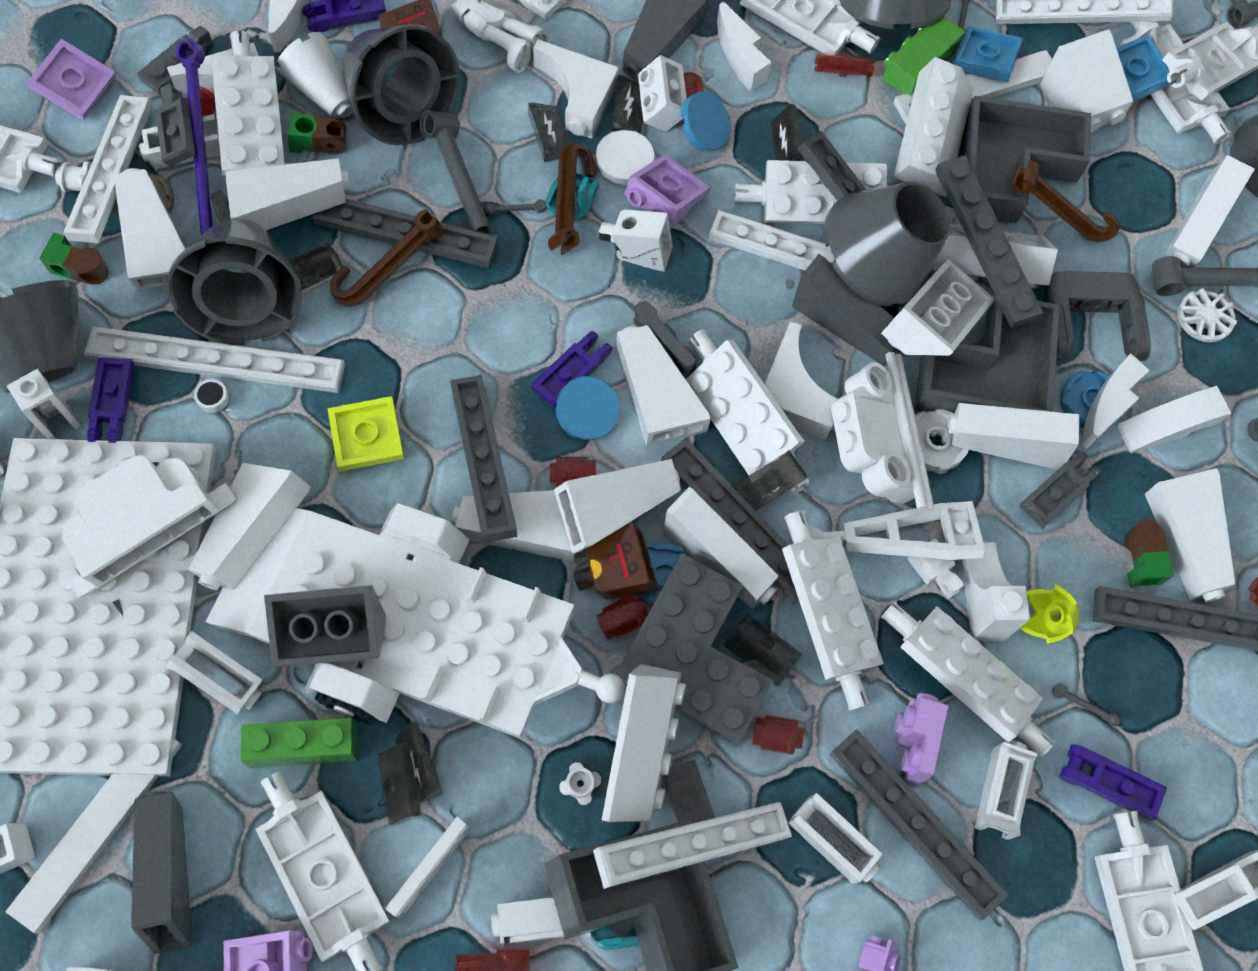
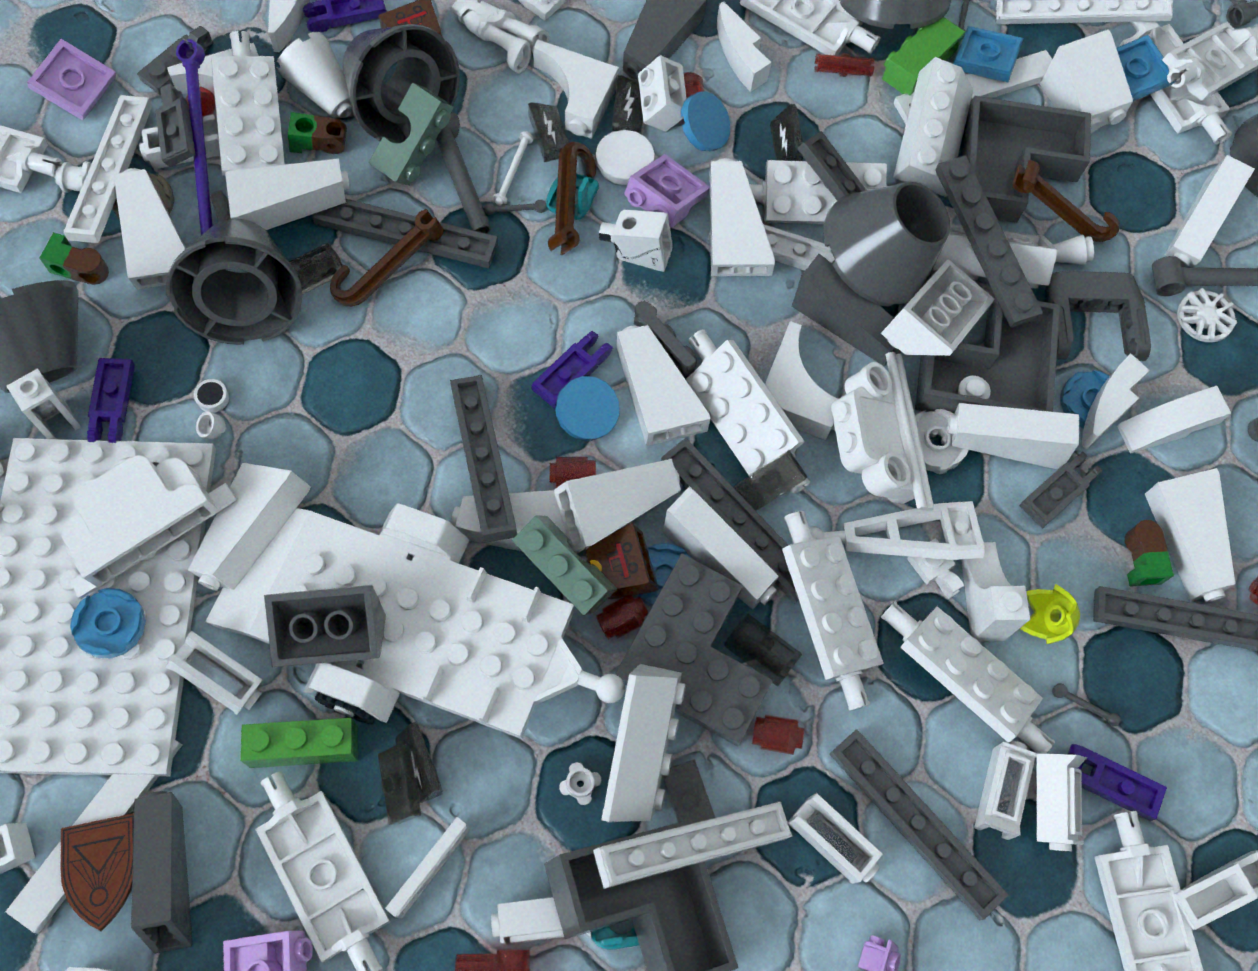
(98, 868): none -> copper shield
(108, 623): none -> dark azure tile
(210, 425): none -> white hinge
(217, 359): white tile -> none
(365, 434): neon yellow plate -> none
(427, 117): none -> sand green arch
(499, 198): none -> white axle
(576, 579): none -> sand green arch
(736, 227): none -> white slope
(921, 731): lavender plate -> none
(975, 387): none -> white plate
(1059, 800): none -> white window
(1075, 250): none -> white cone

